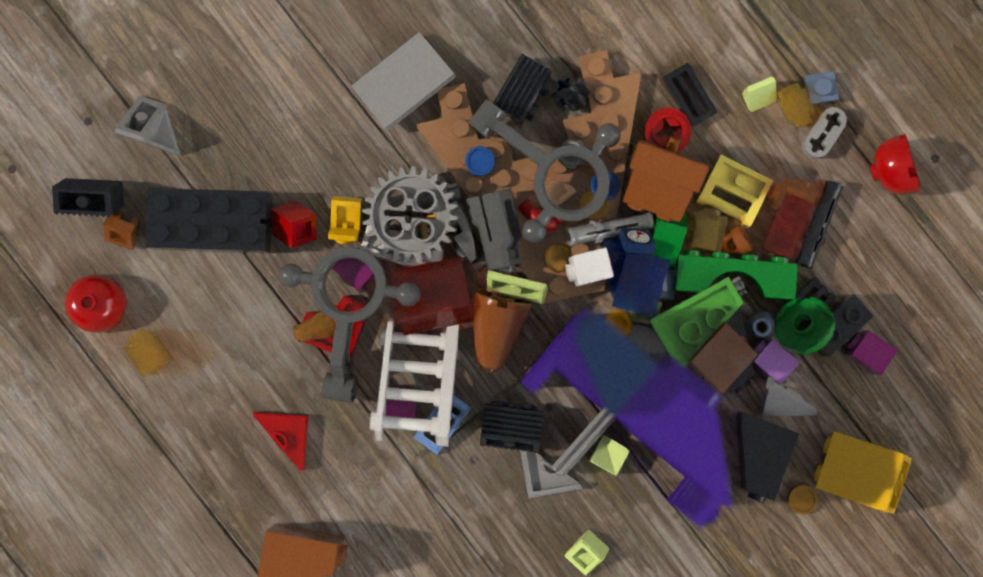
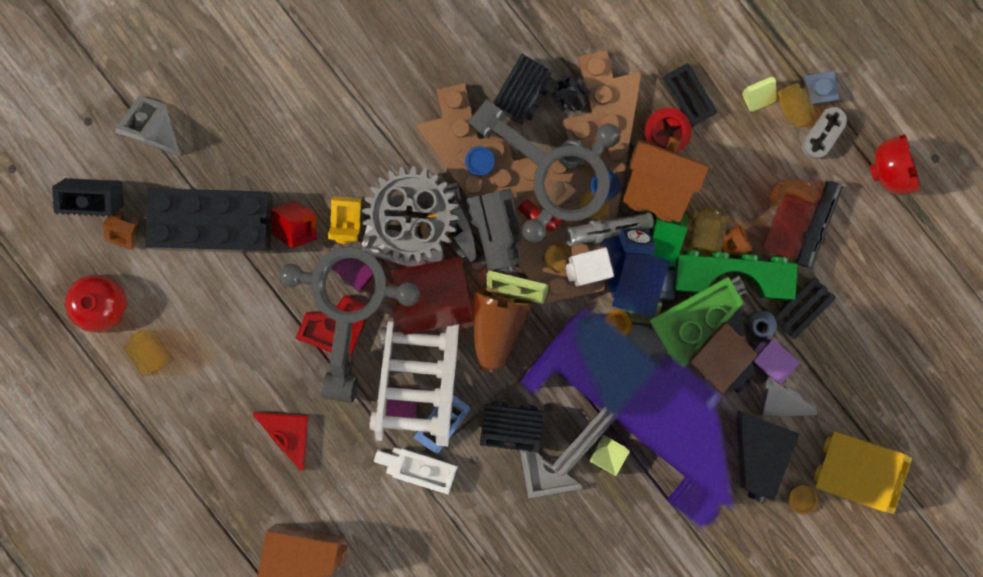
(315, 328): clear yellow cone -> none
(403, 81): light grey tile -> none
(418, 469): none -> white hinge
(587, 552): yellowish green slope -> none
(739, 182): light yellow plate -> none
(812, 338): green tile -> none
(849, 318): black brick -> none
(870, 352): magenta brick -> none

